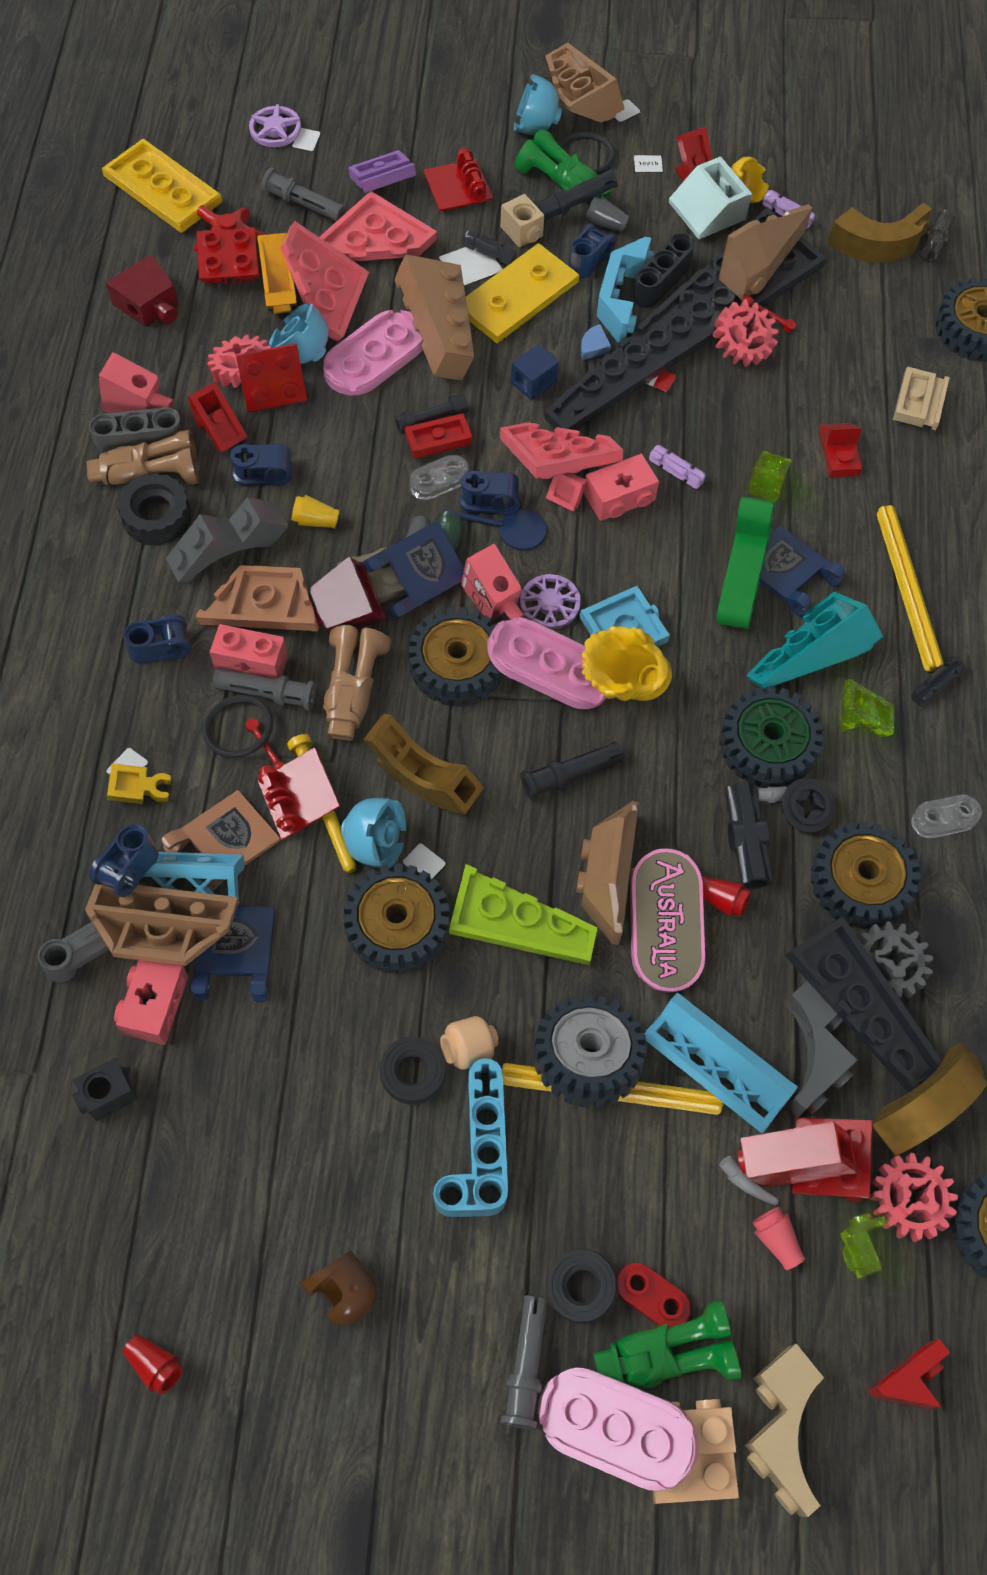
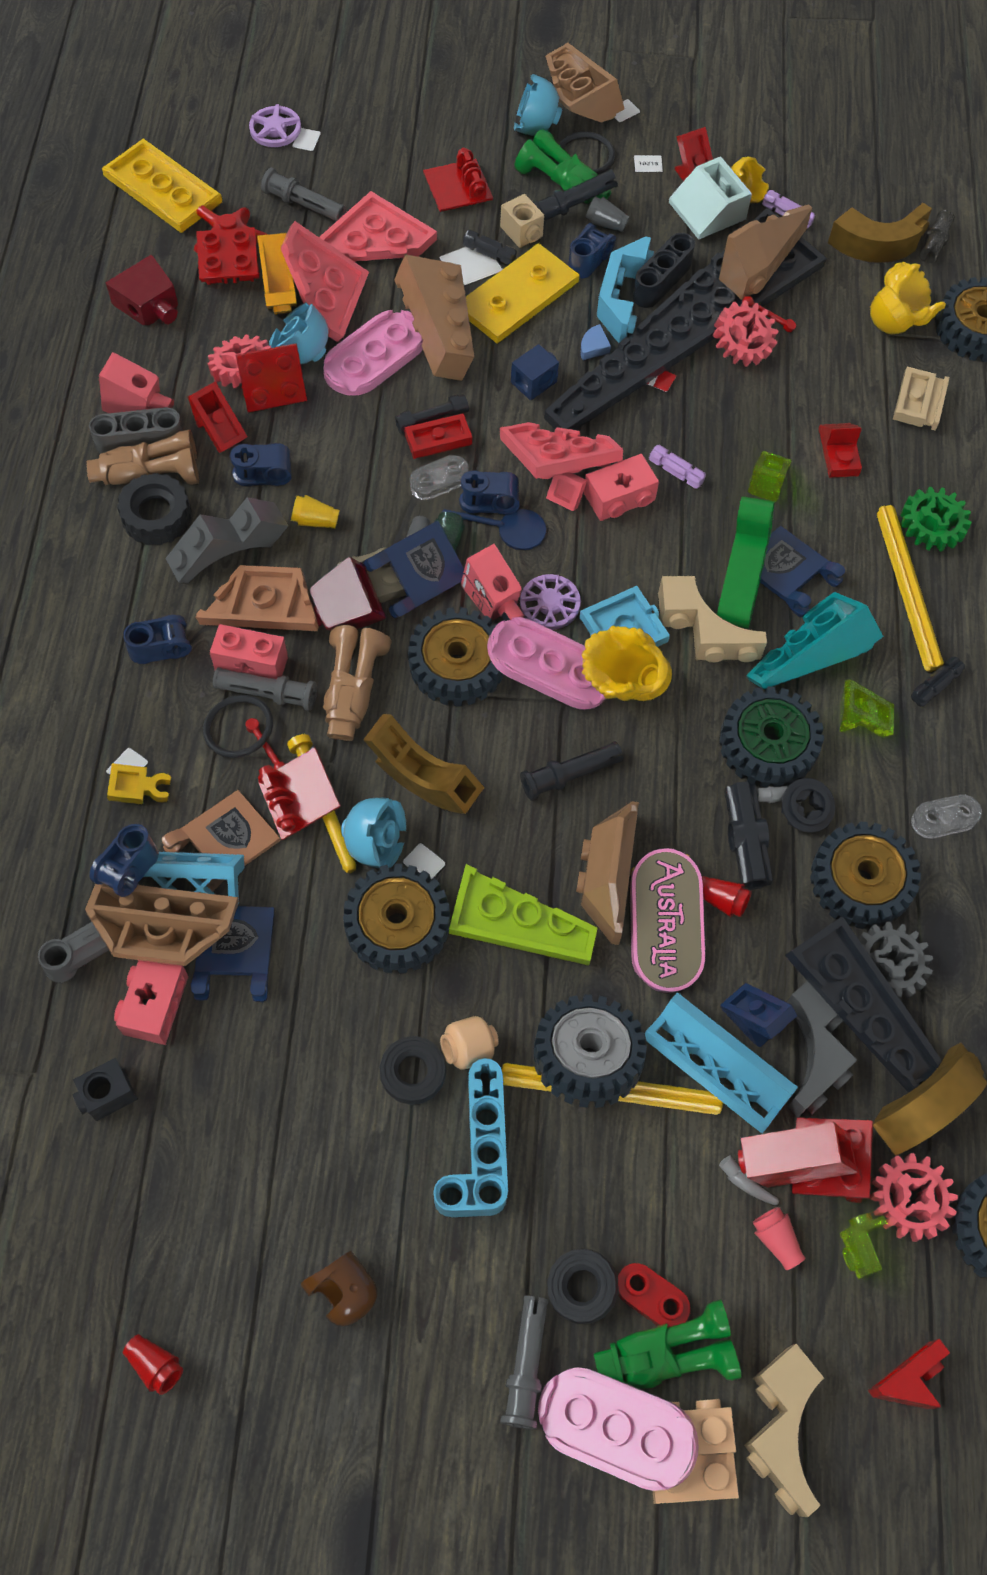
(382, 171): medium lavender plate -> none
(713, 637): none -> tan arch
(758, 1013): none -> dark blue slope
(903, 300): none -> yellow hair
(935, 519): none -> green gear

